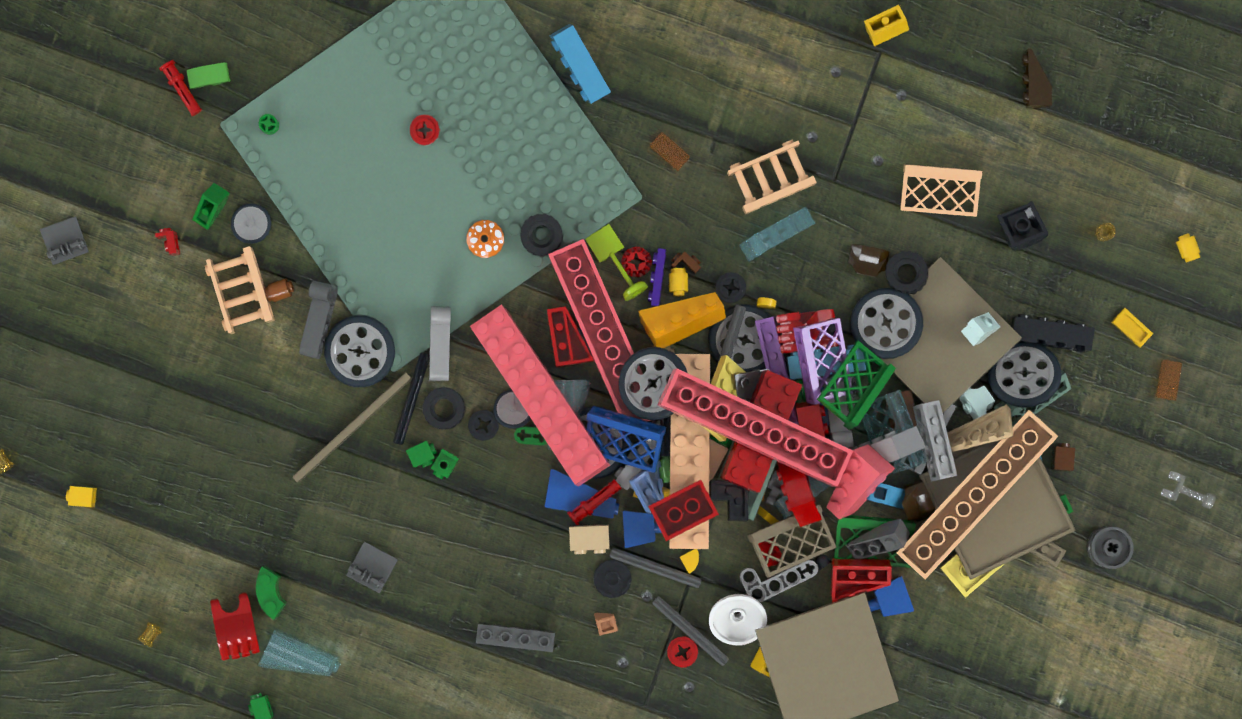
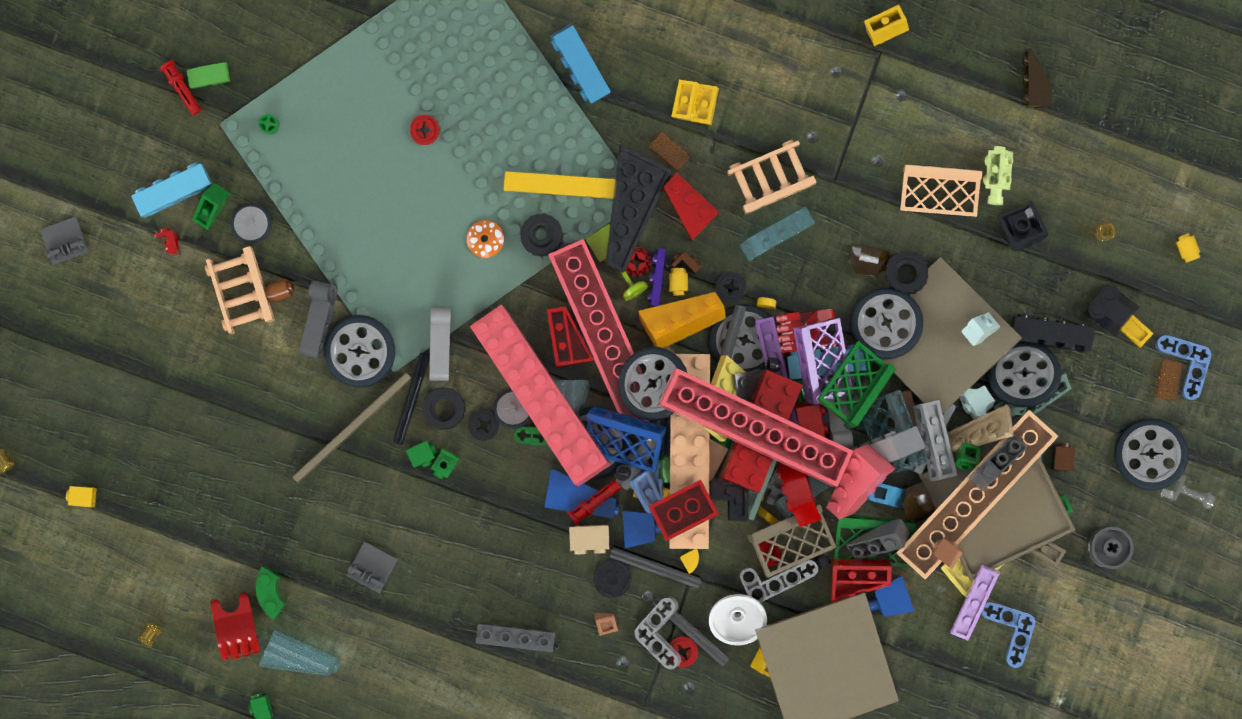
(172, 190): none -> medium azure brick
(559, 185): none -> yellow tile
(623, 469): none -> black hinge
(635, 196): none -> black wing
(652, 630): none -> light grey beam
(689, 205): none -> red wedge
(695, 102): none -> yellow slope
(772, 364): none -> black hinge
(947, 551): none -> nougat slope
(965, 461): none -> green brick
(974, 602): none -> lavender tile
(997, 462): none -> dark grey slope
(998, 174): none -> yellowish green brick
(1016, 623): none -> medium blue beam
(1111, 309): none -> black slope
(1163, 431): none -> wedge
(1195, 362): none -> medium blue beam

